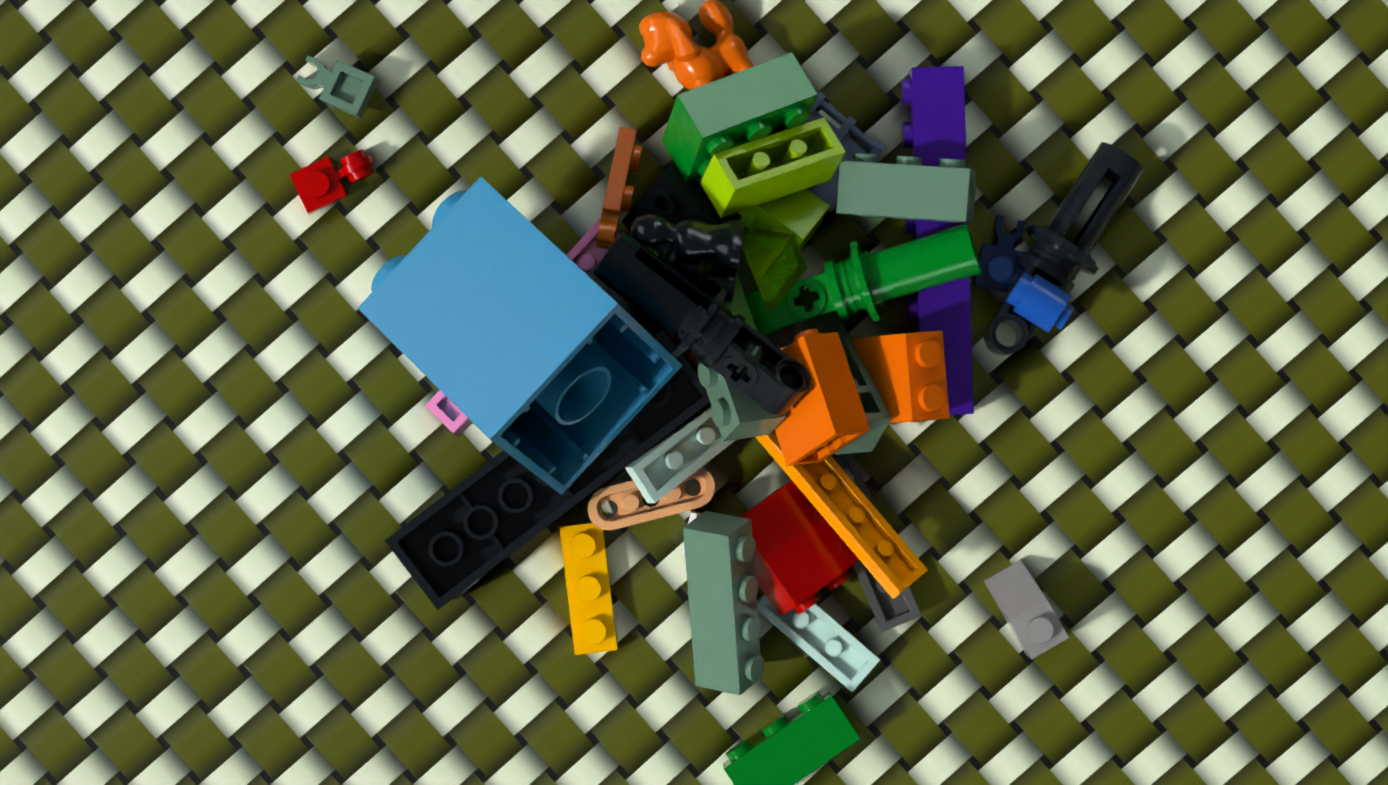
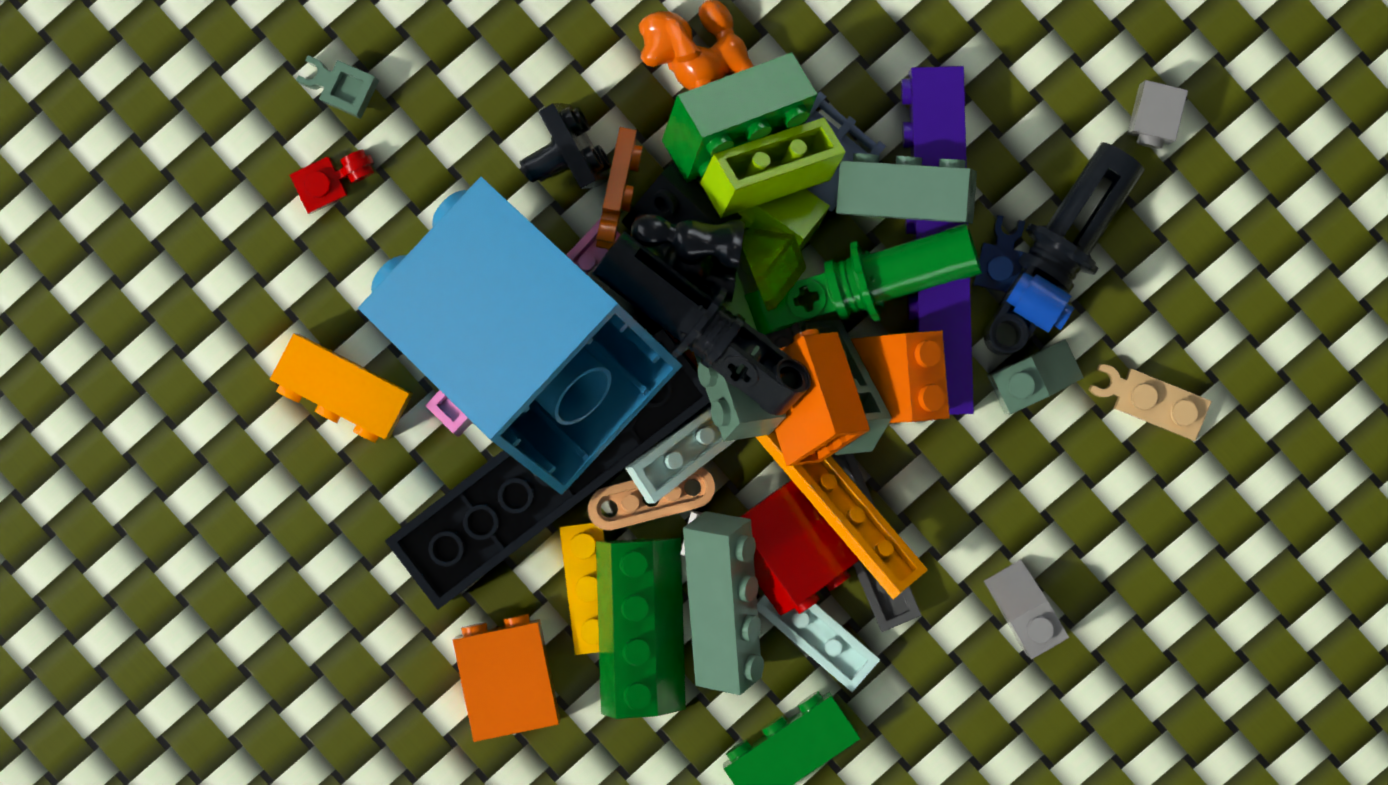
(340, 388): none -> light orange brick
(506, 678): none -> orange brick
(568, 149): none -> black plate
(640, 627): none -> green slope
(1035, 377): none -> sand green slope
(1155, 401): none -> tan plate
(1157, 114): none -> light grey brick

